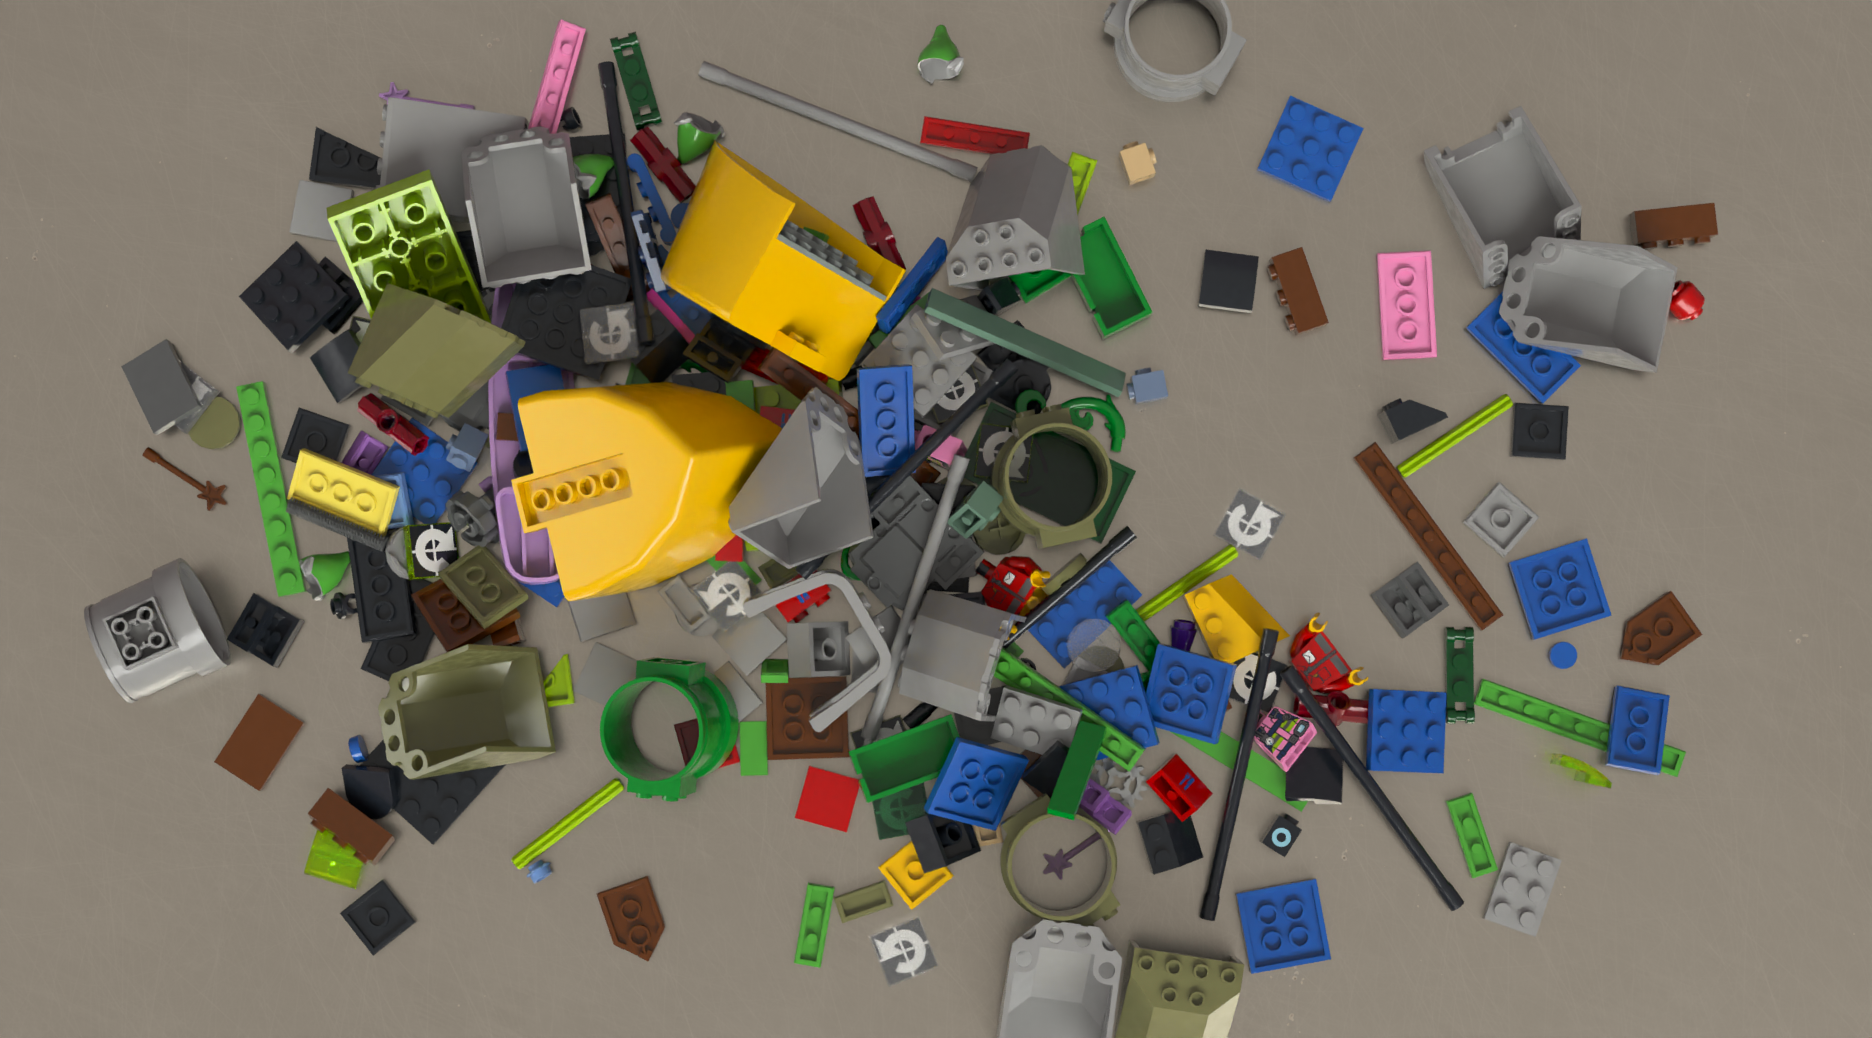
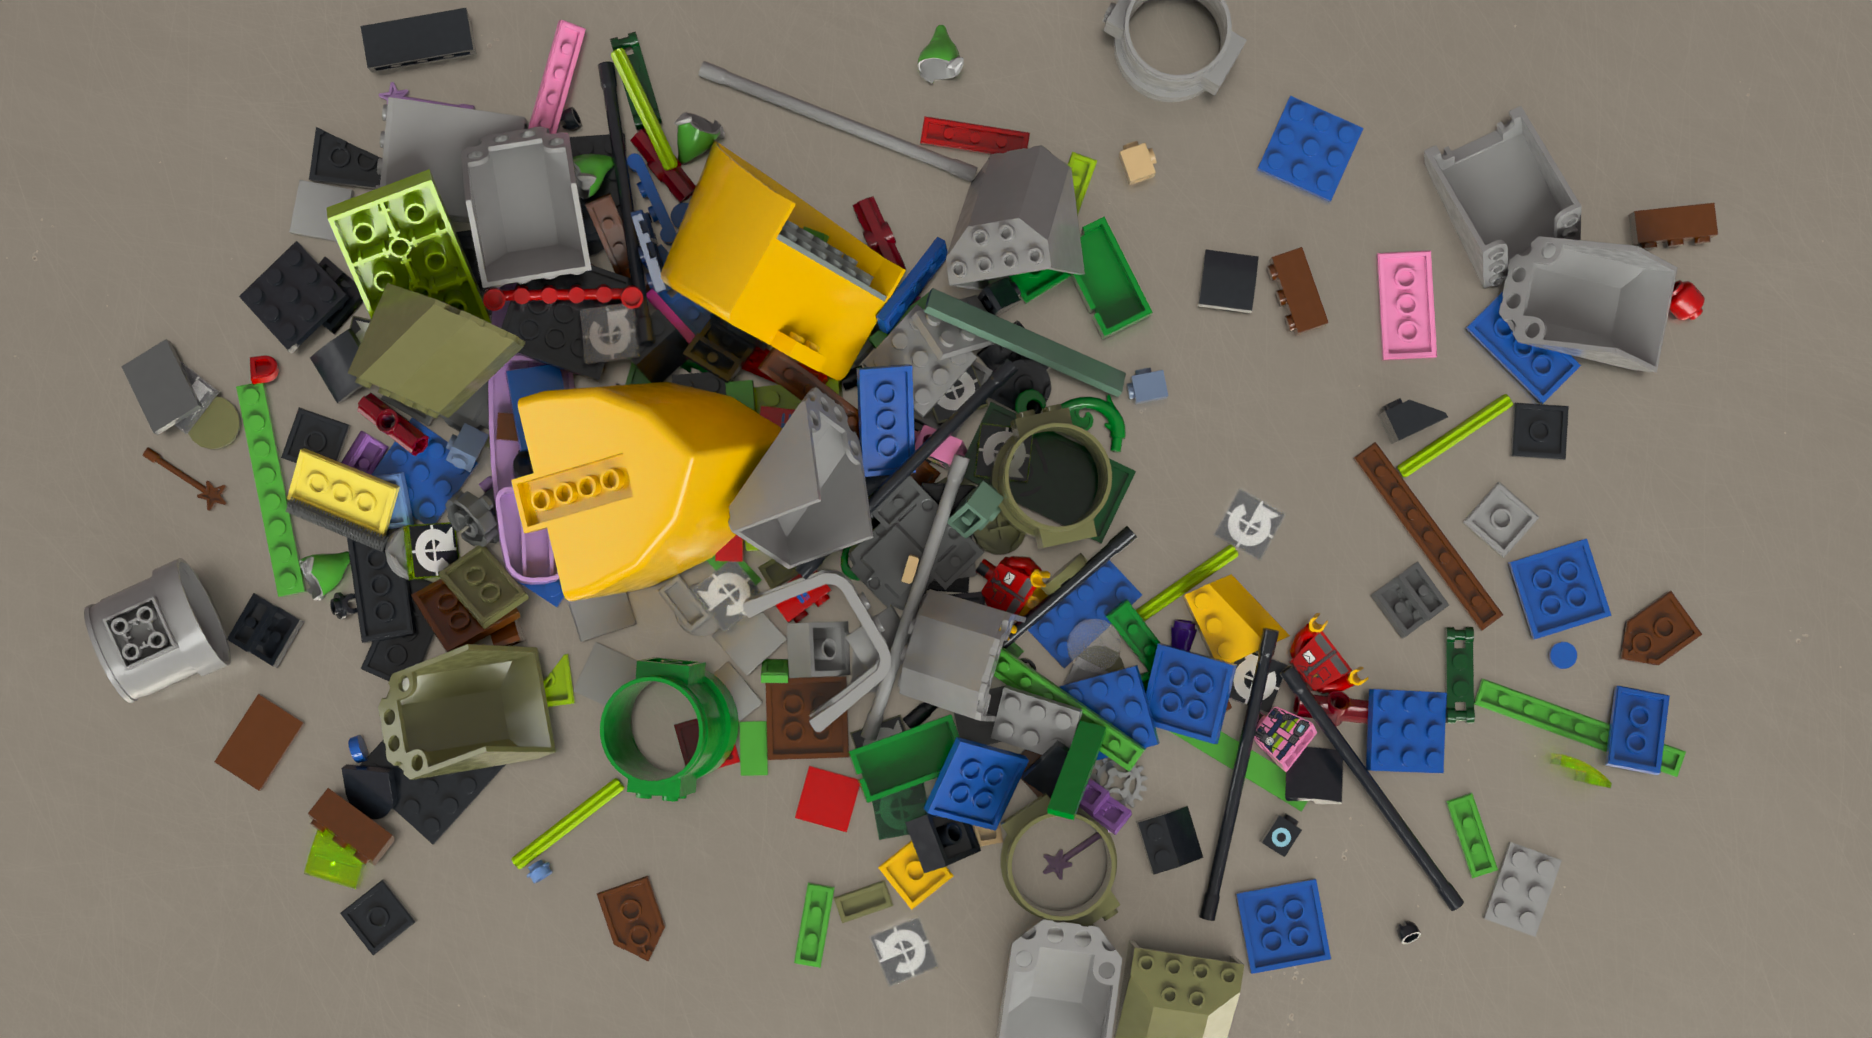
(263, 369): none -> red tile
(418, 40): none -> black brick
(630, 296): none -> red bar
(644, 109): none -> lime axle
(910, 569): none -> tan tile
(1179, 787): red brick -> none
(1408, 933): none -> black hinge

